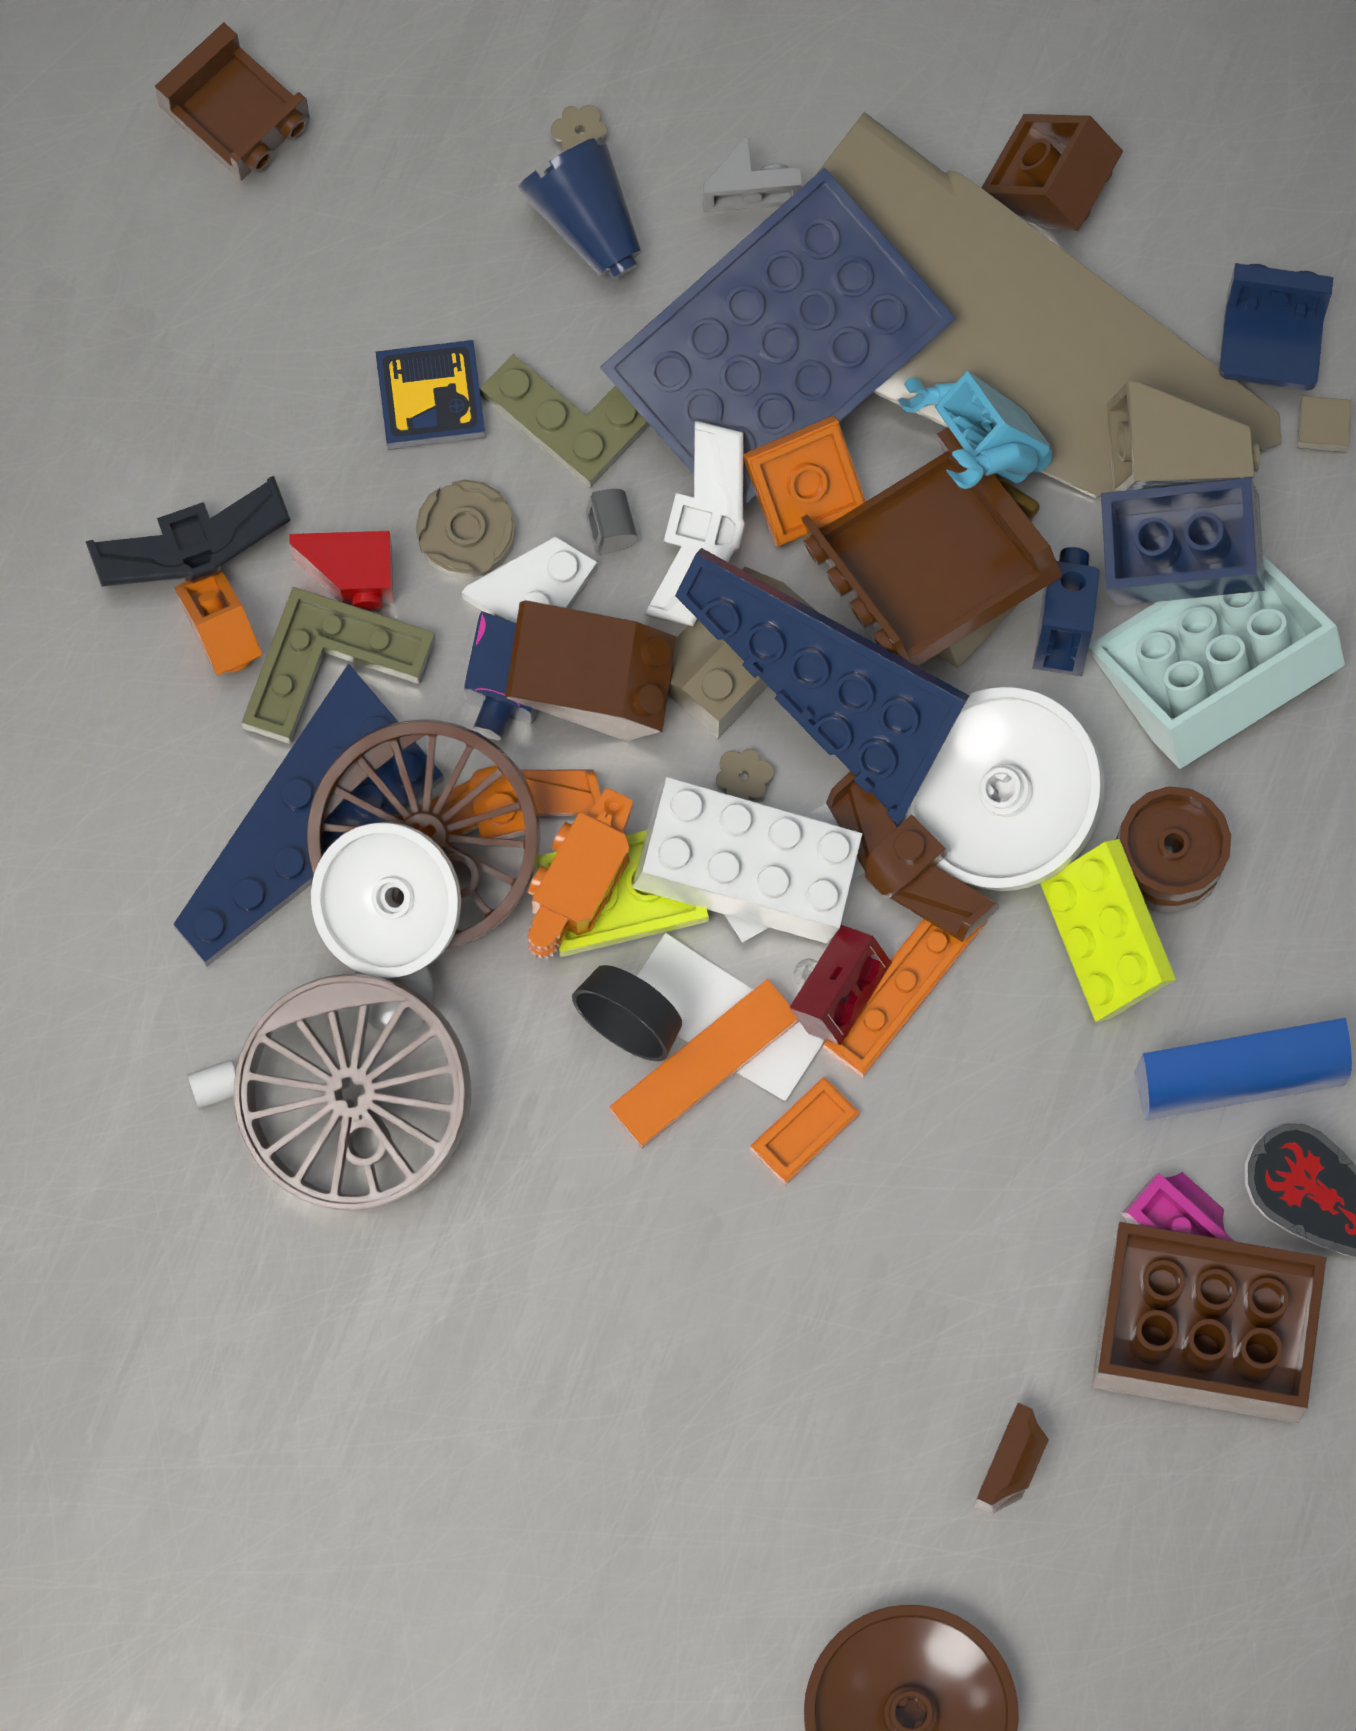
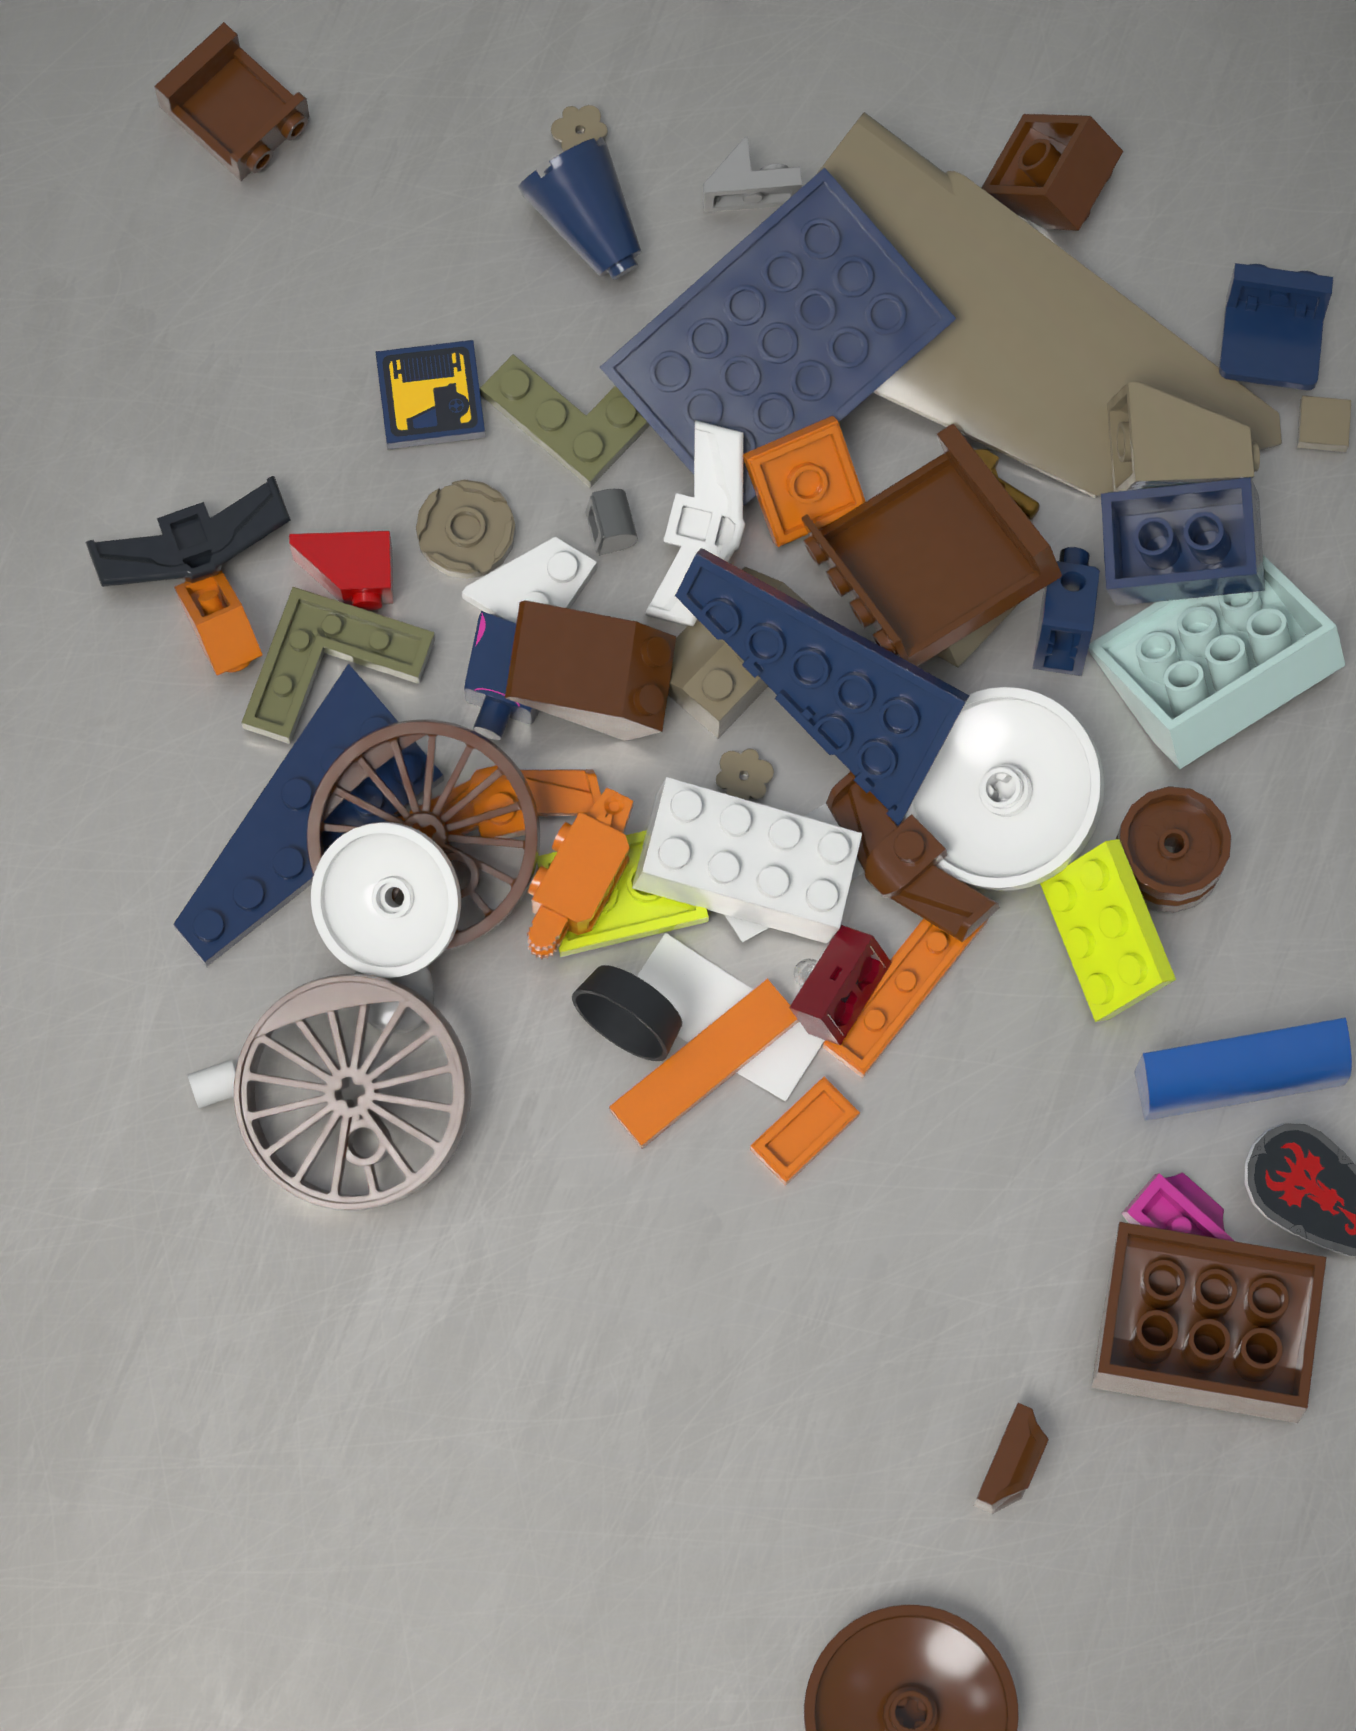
(988, 426): medium azure torso -> none

